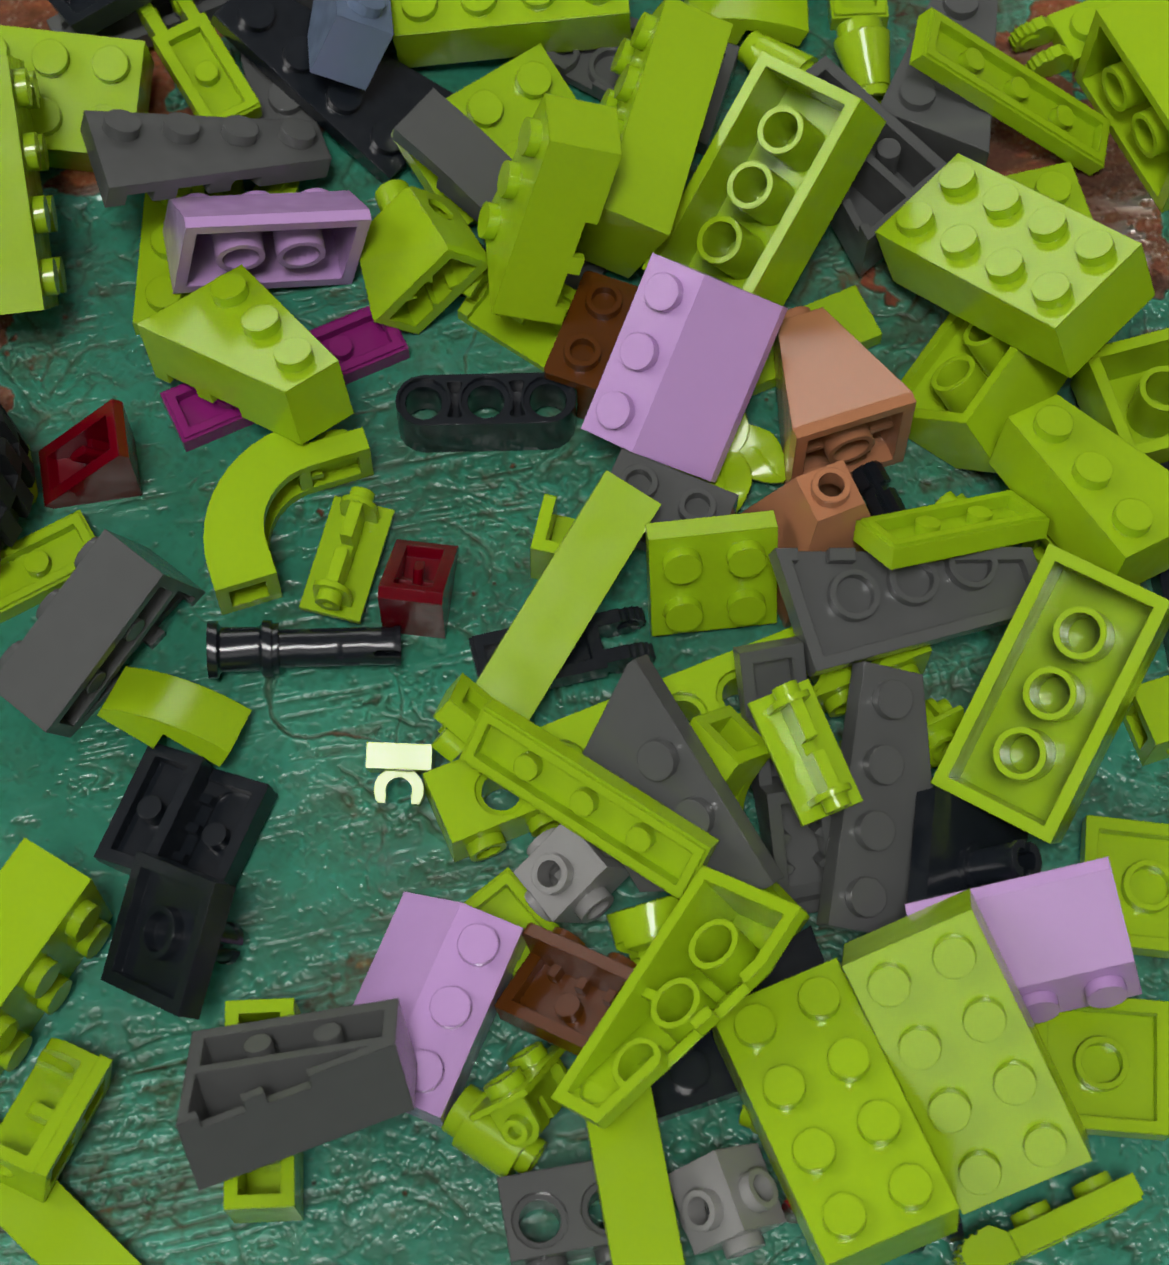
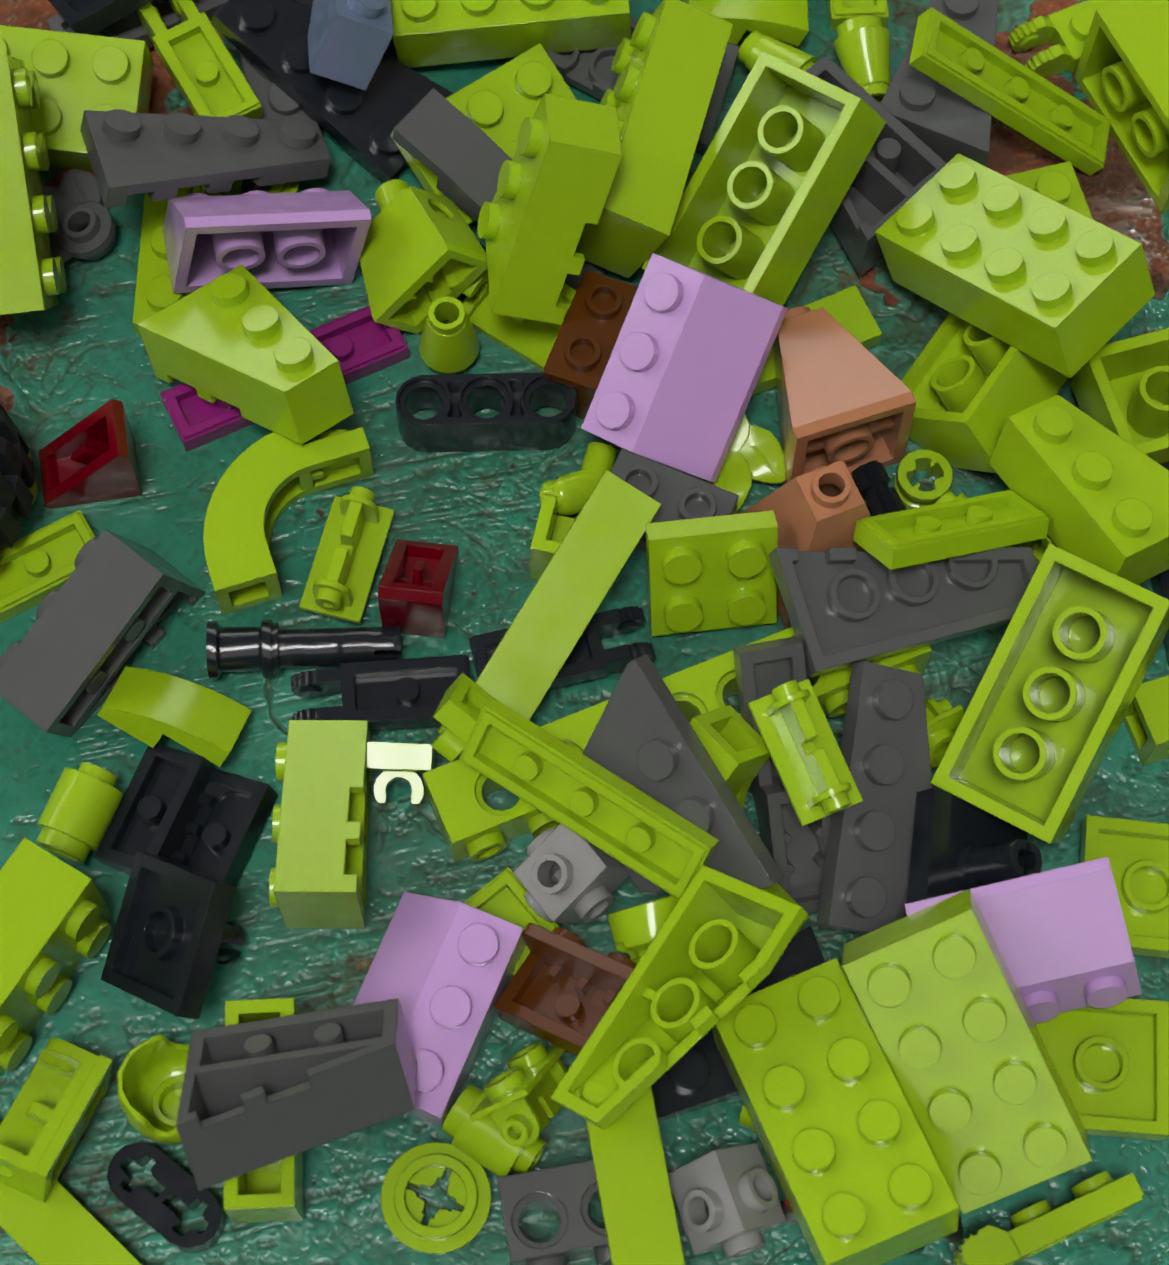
(77, 208): none -> dark grey plate
(79, 812): none -> lime brick
(152, 1087): none -> lime hair
(155, 1210): none -> black beam
(322, 825): none -> lime wedge
(383, 692): none -> black hinge
(421, 1169): none -> lime gear
(448, 337): none -> lime cone
(575, 488): none -> lime arm
(926, 461): none -> lime bush

